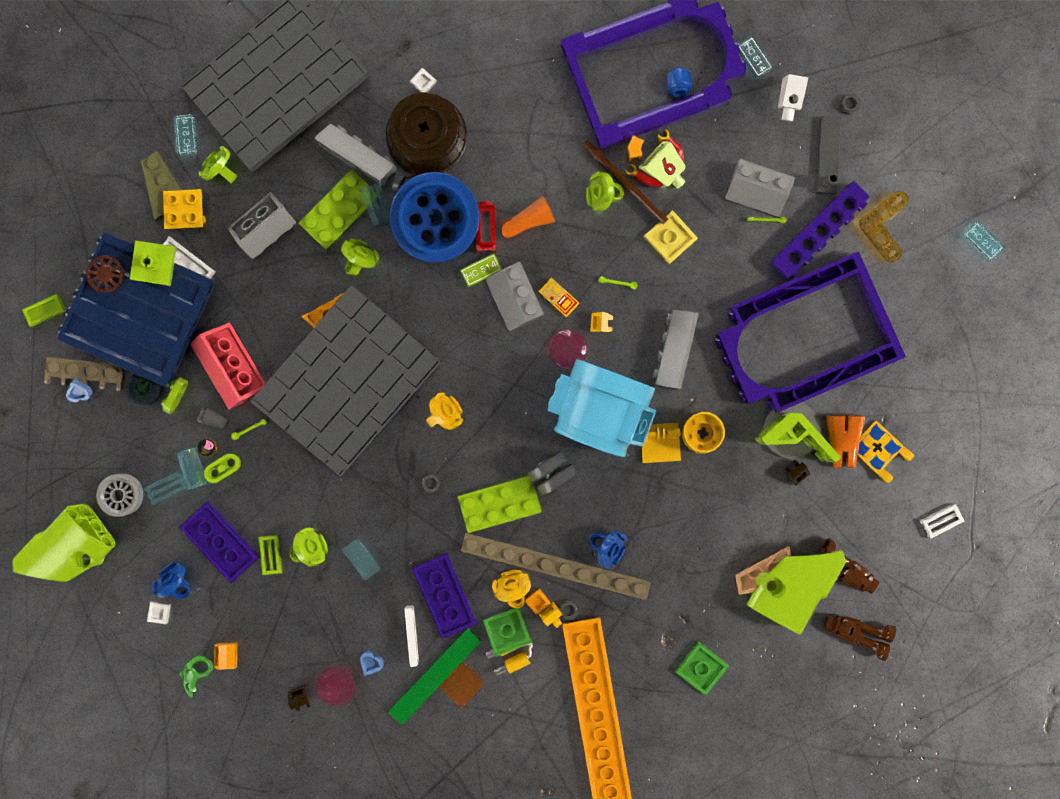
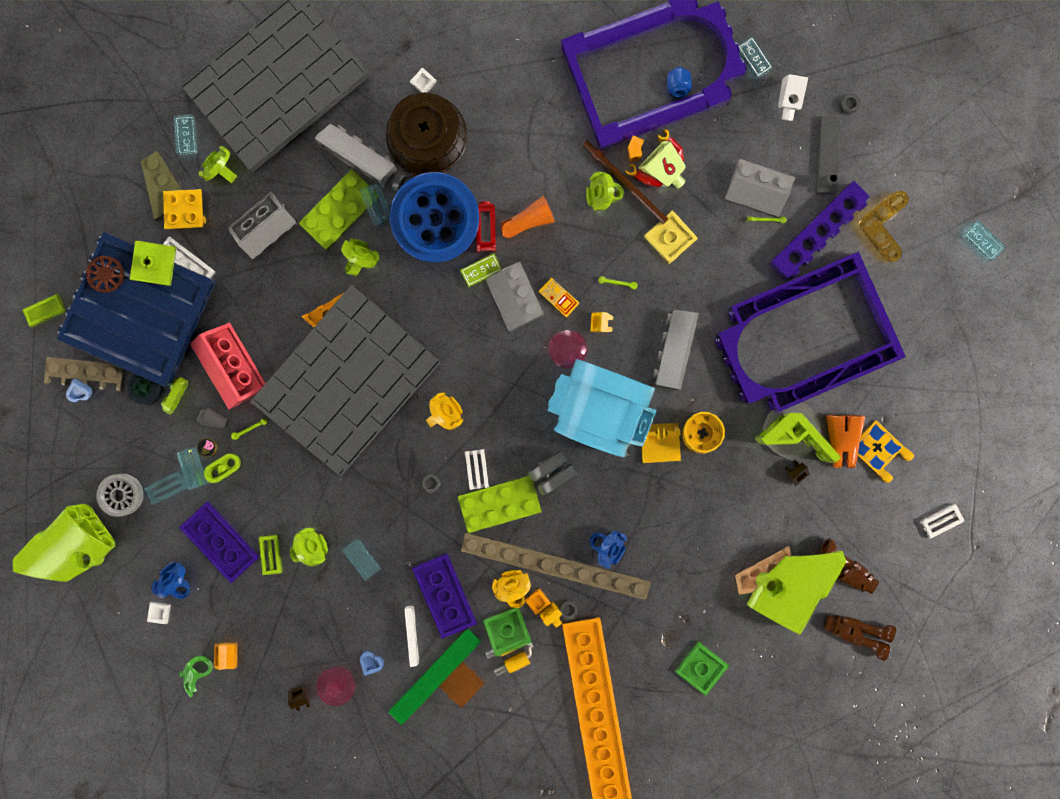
(474, 453): none -> white tile

